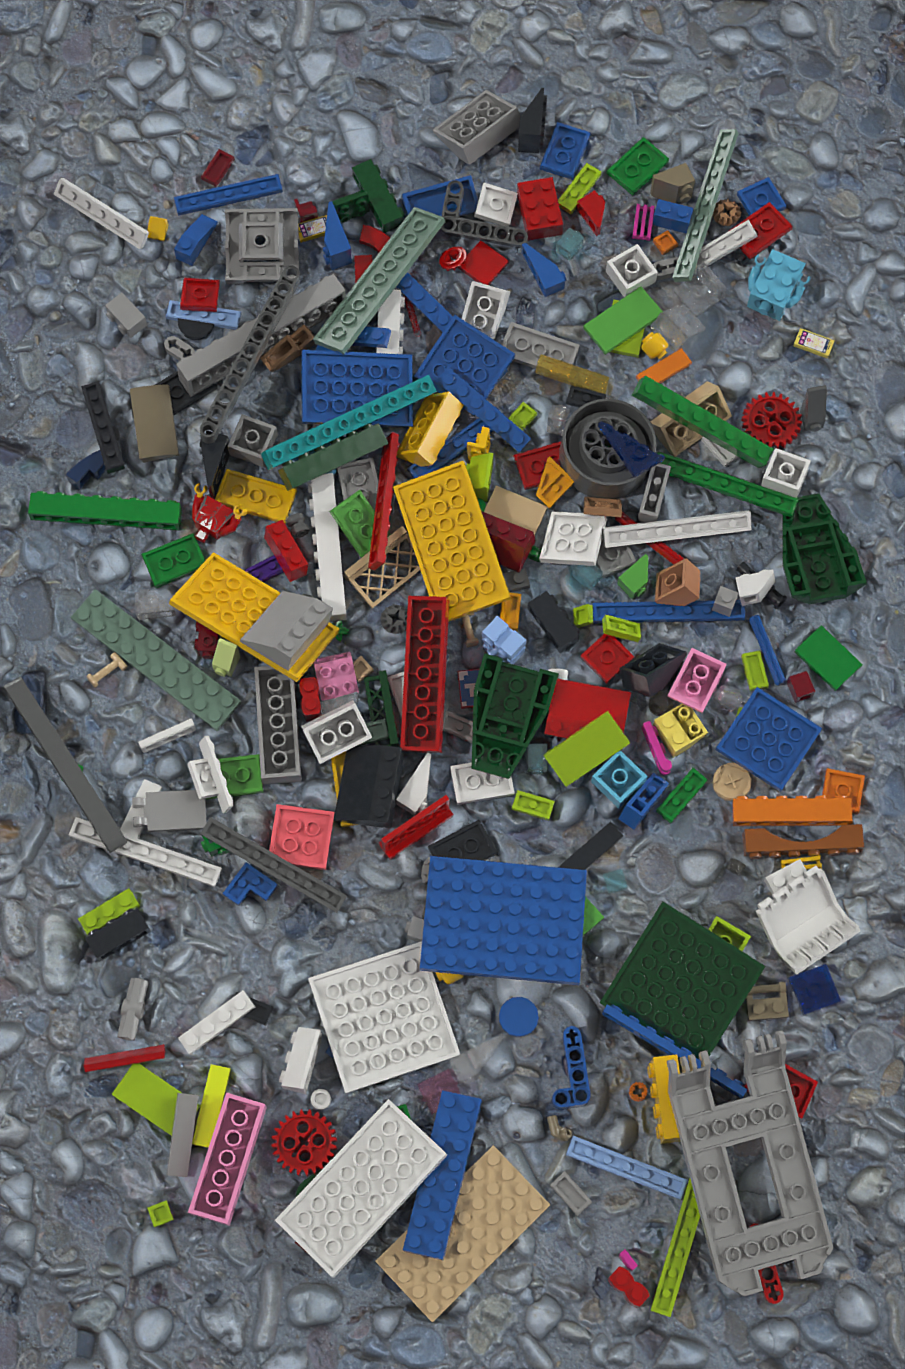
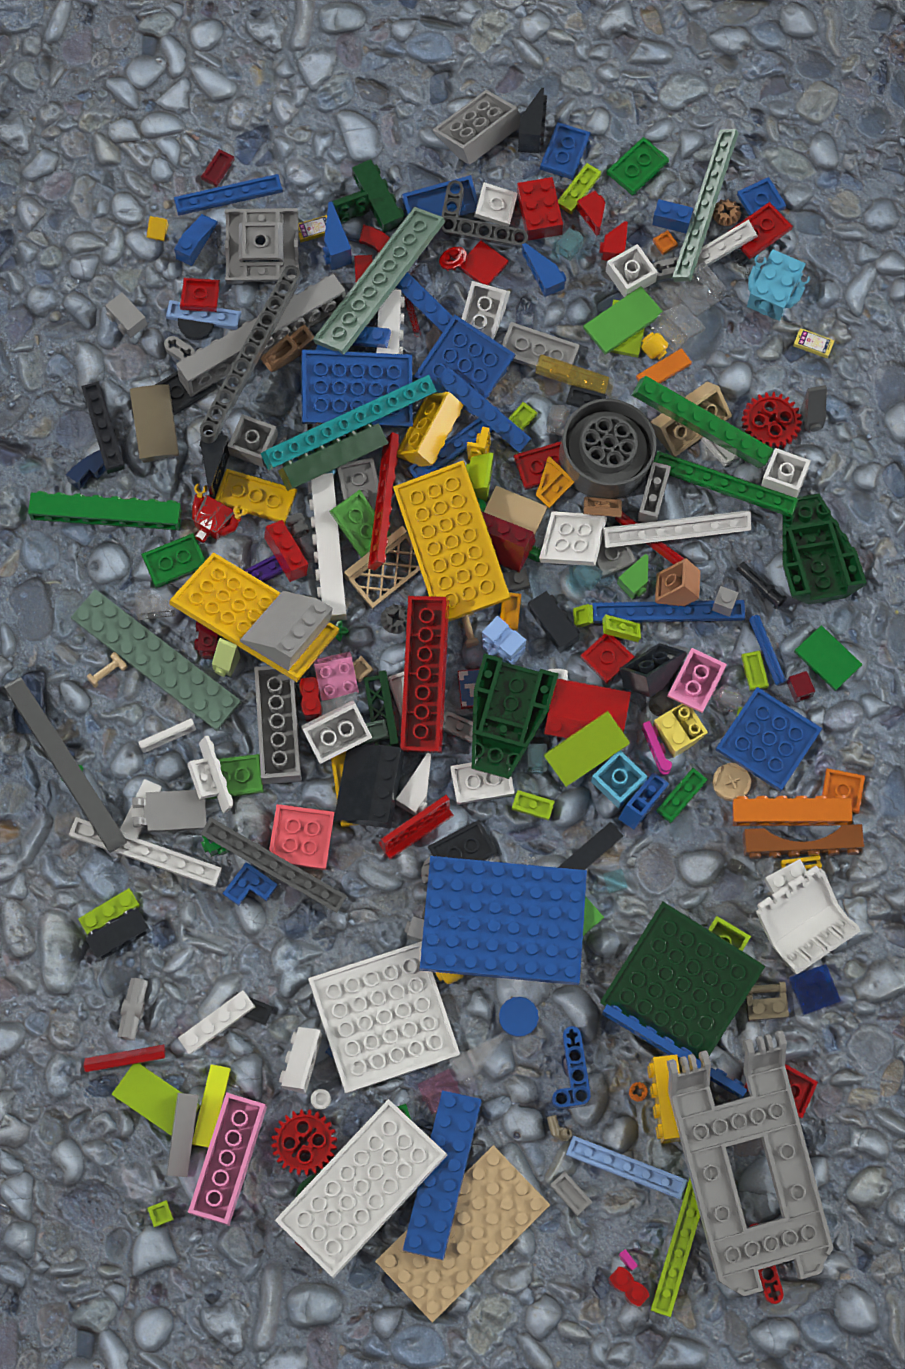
(101, 213): white plate -> none
(306, 211): dark red panel -> none
(614, 242): none -> red slope
(633, 454): clear blue wing -> none
(645, 209): dark pink tile -> none
(673, 184): dark tan slope -> none
(754, 586): white slope -> none

